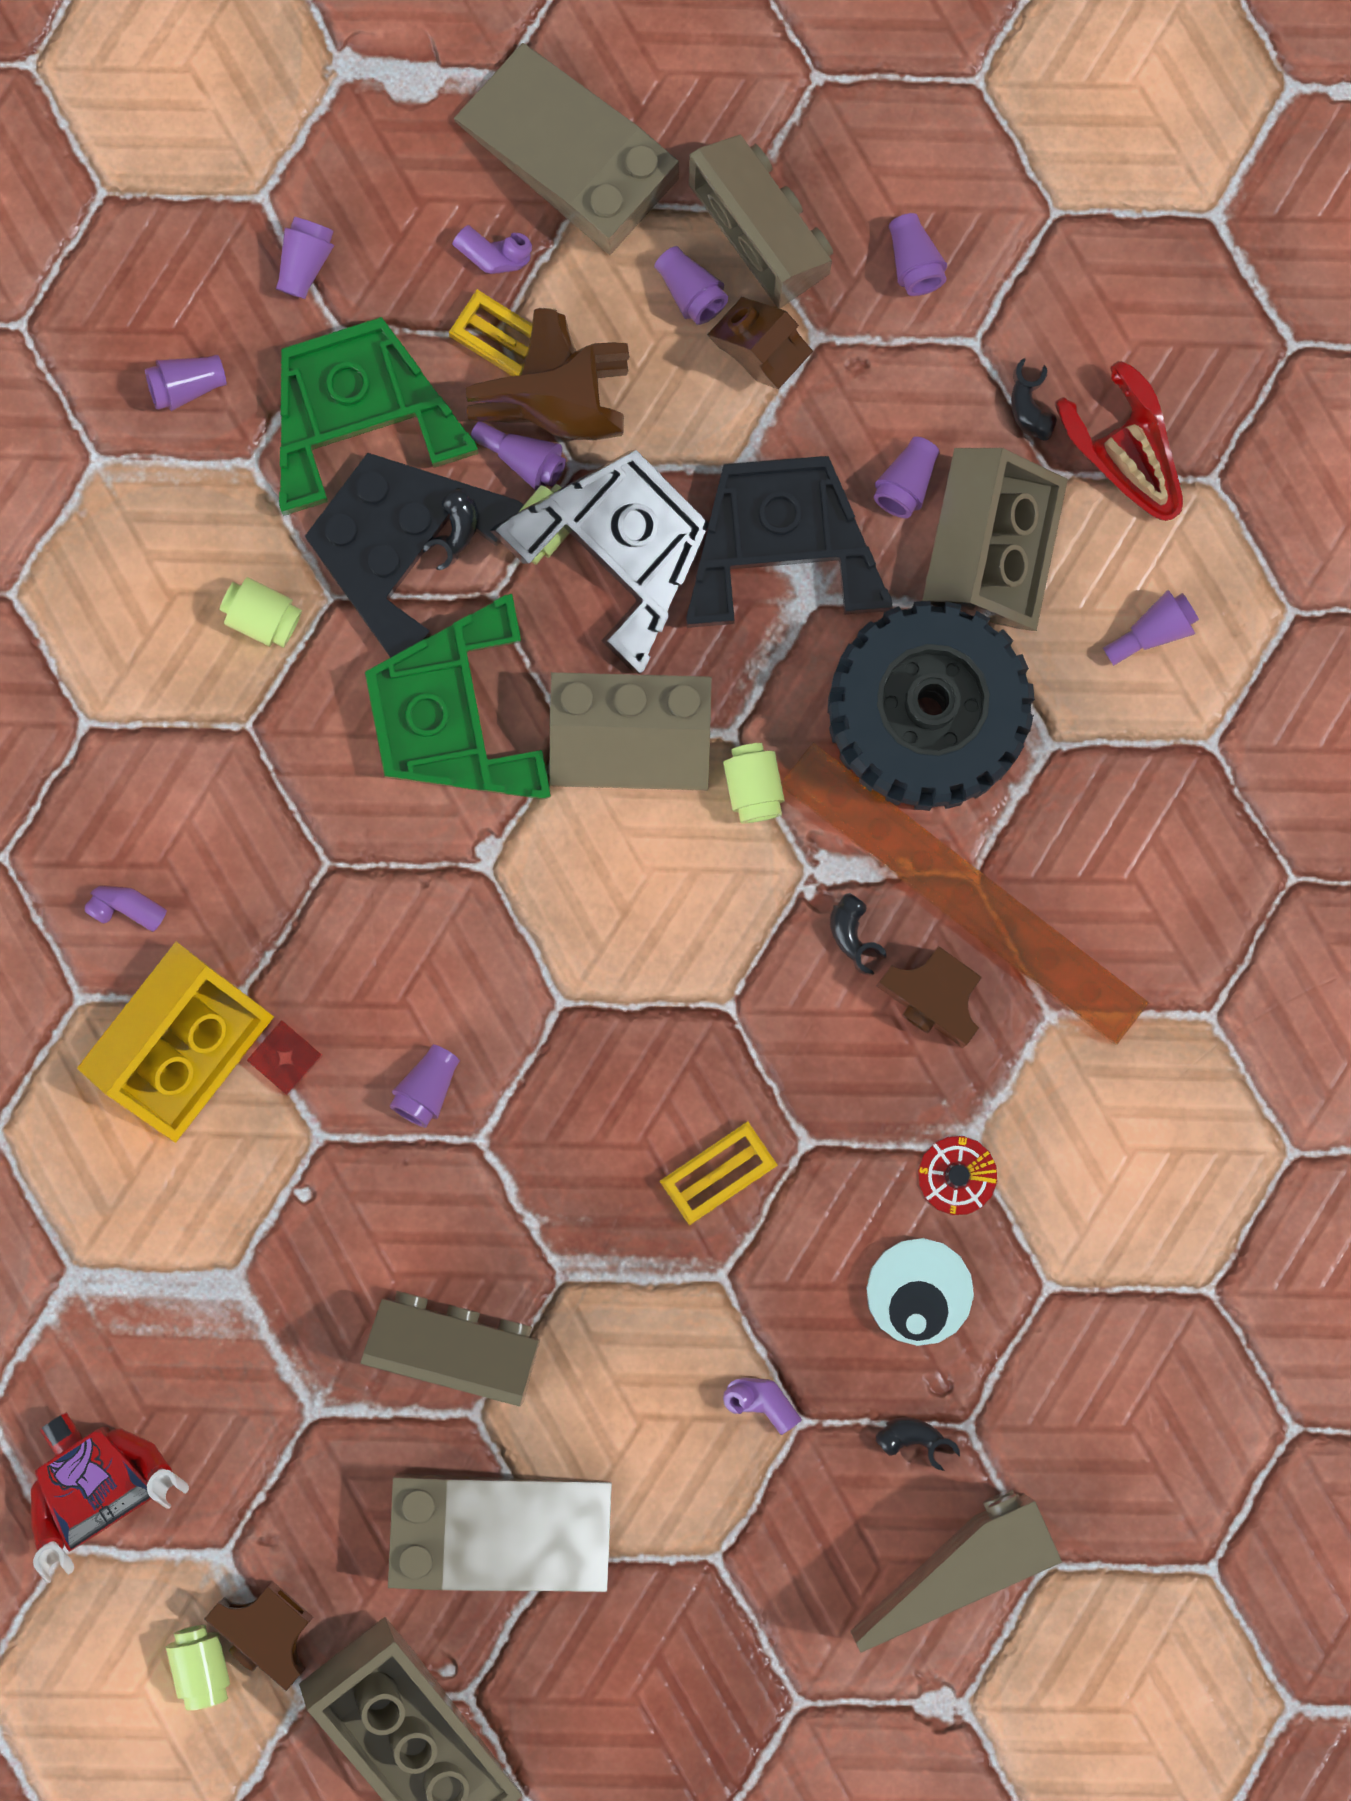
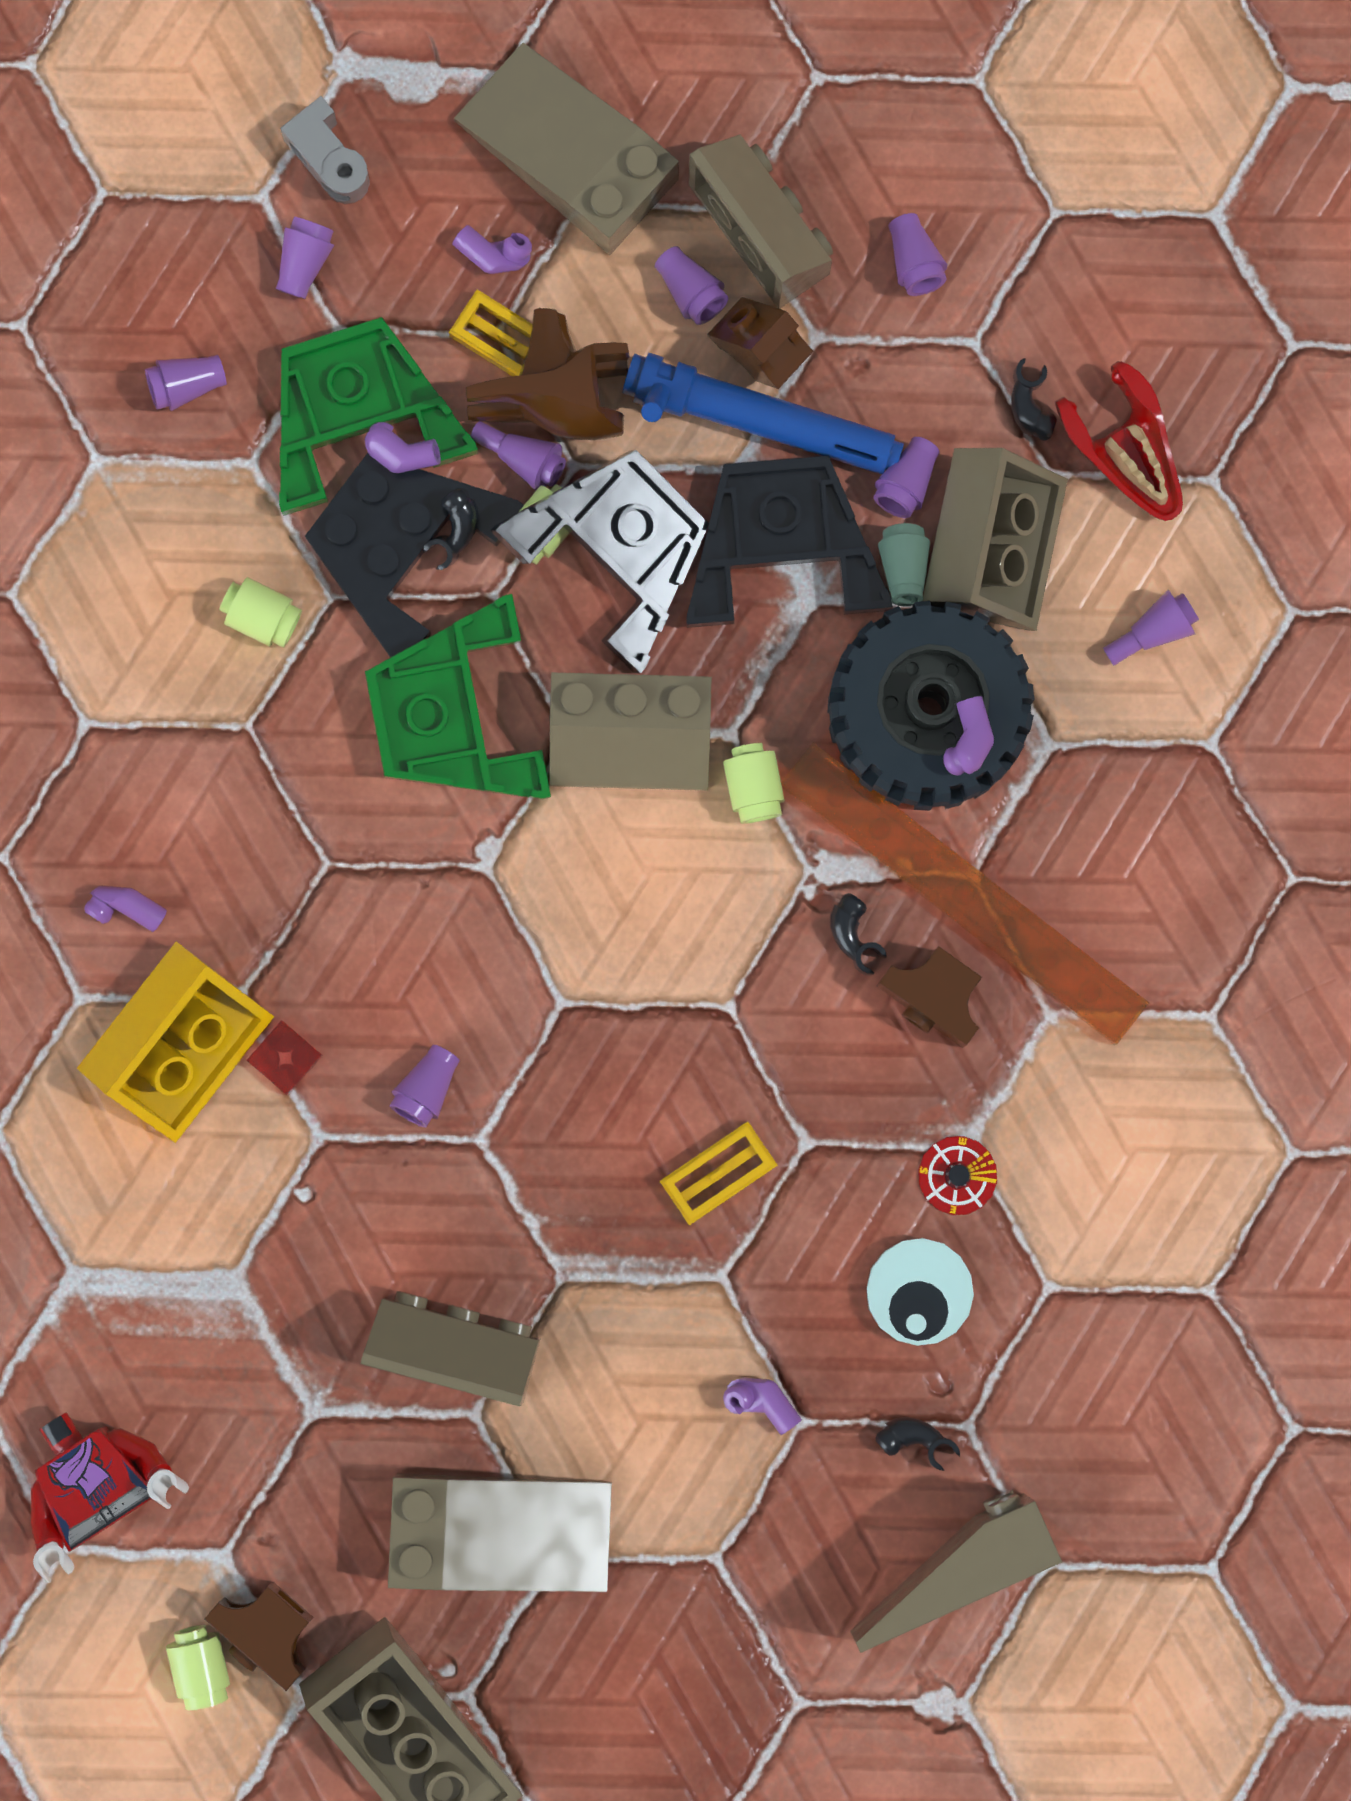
(336, 168): none -> light grey leg
(396, 454): none -> medium lavender arm
(683, 390): none -> blue cylinder
(905, 561): none -> sand green cone
(975, 741): none -> medium lavender arm

